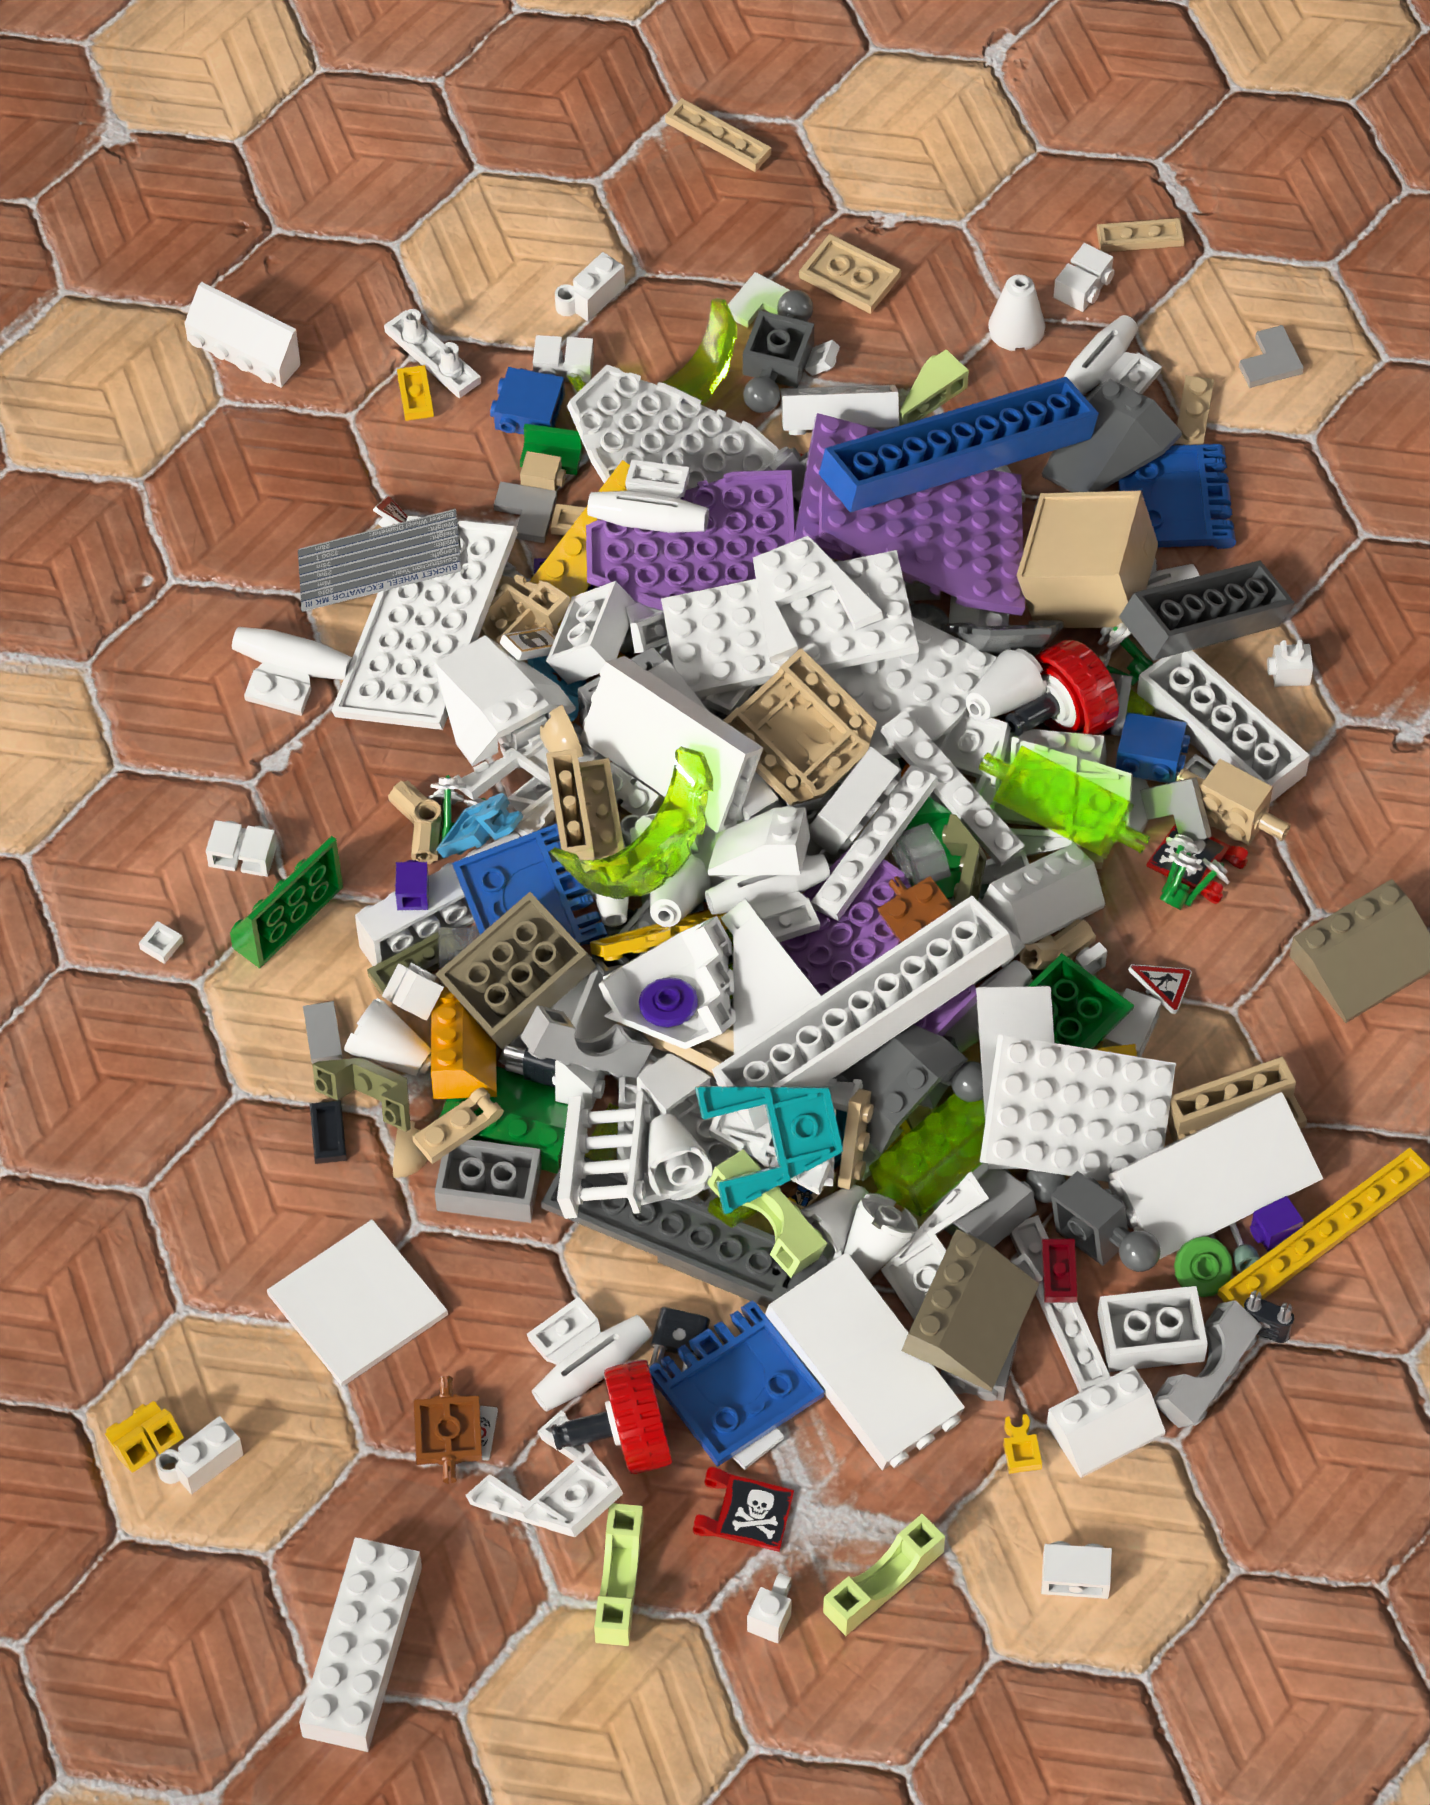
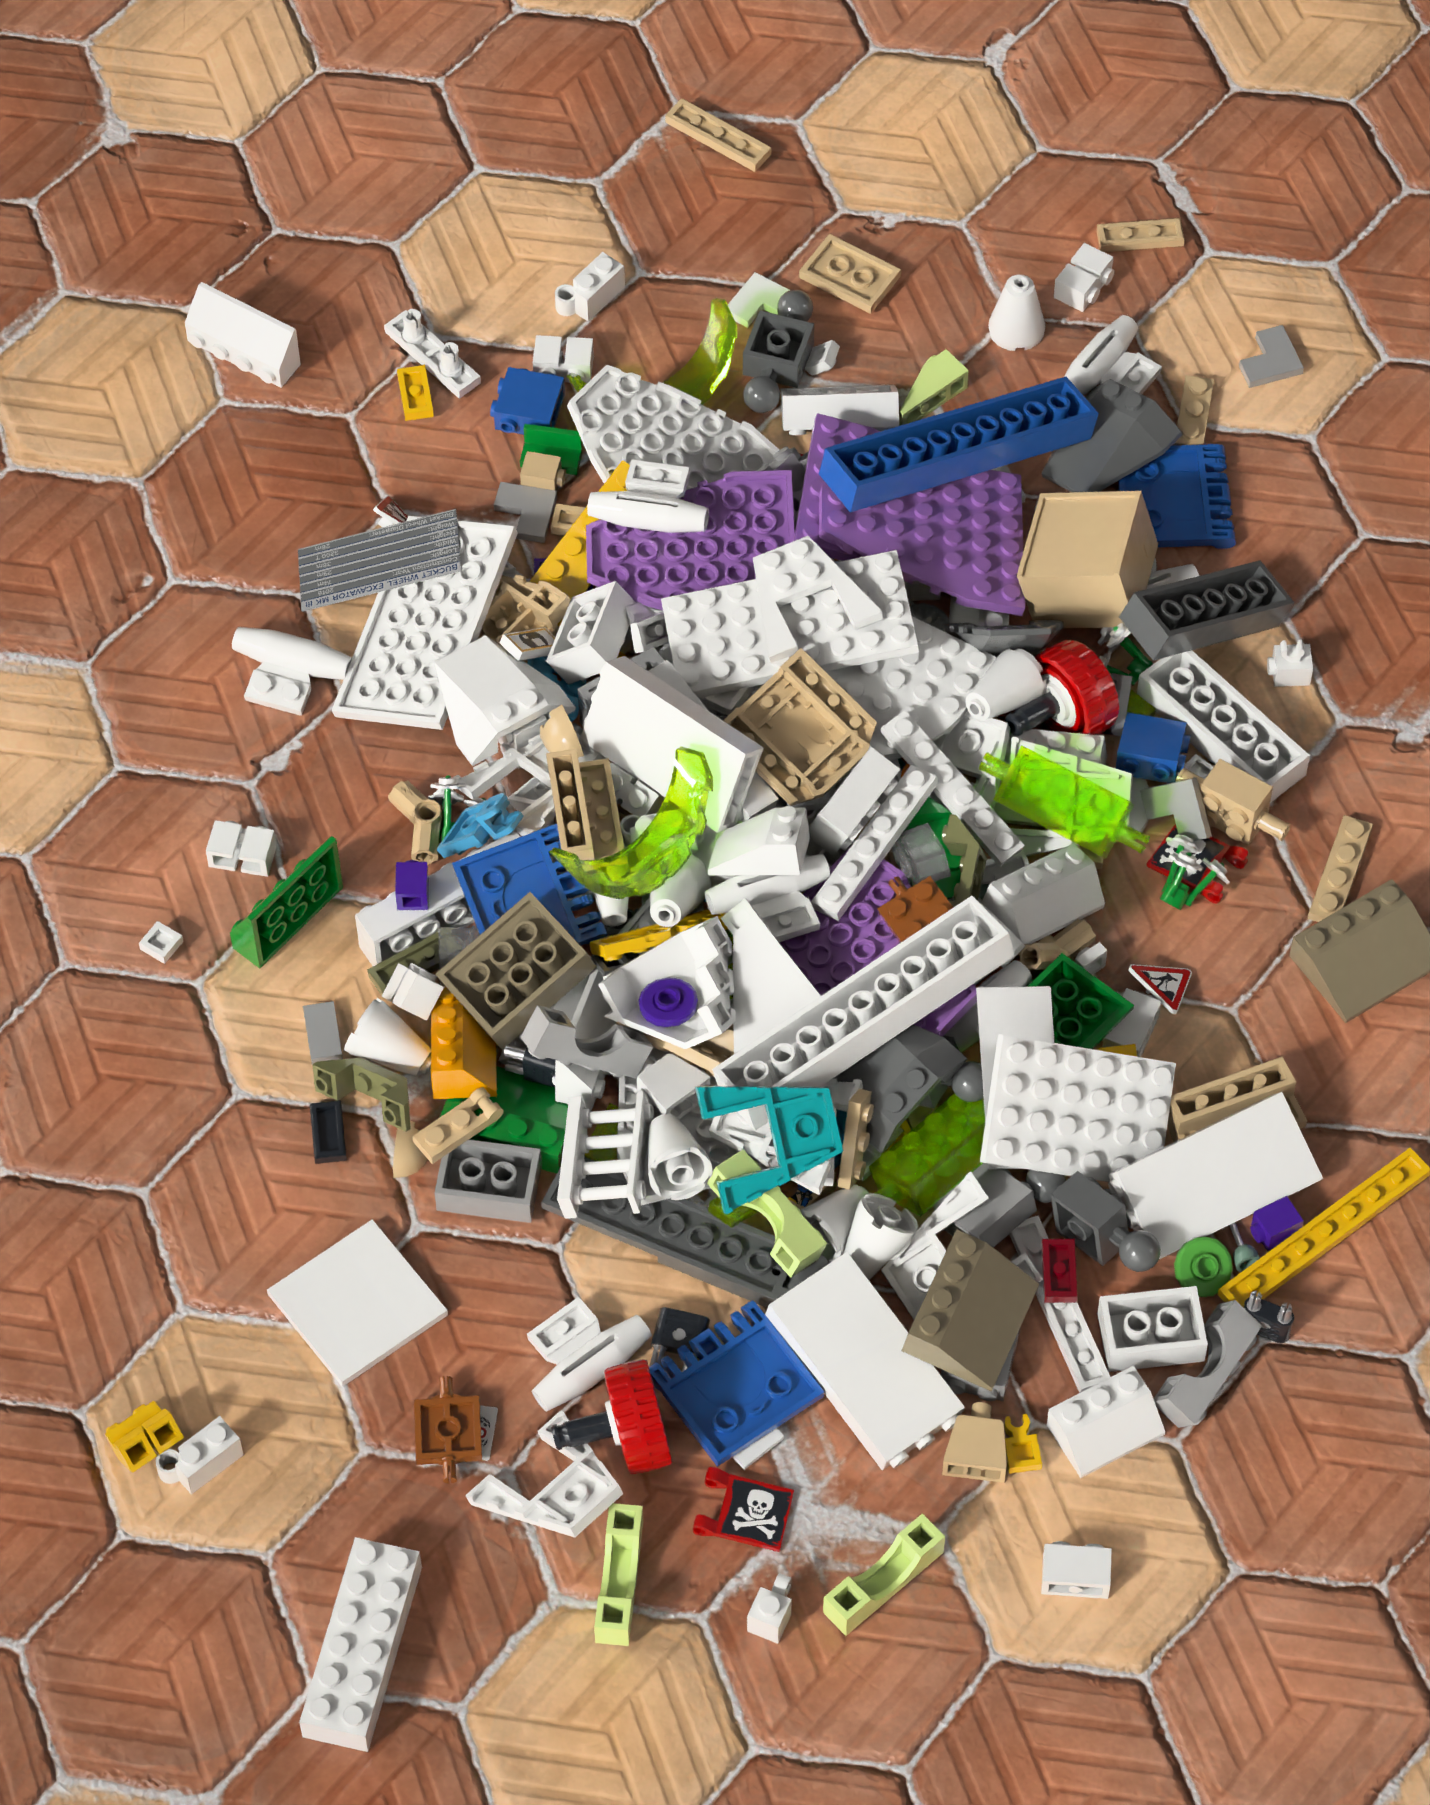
(977, 1446): none -> tan torso
(1340, 868): none -> tan plate

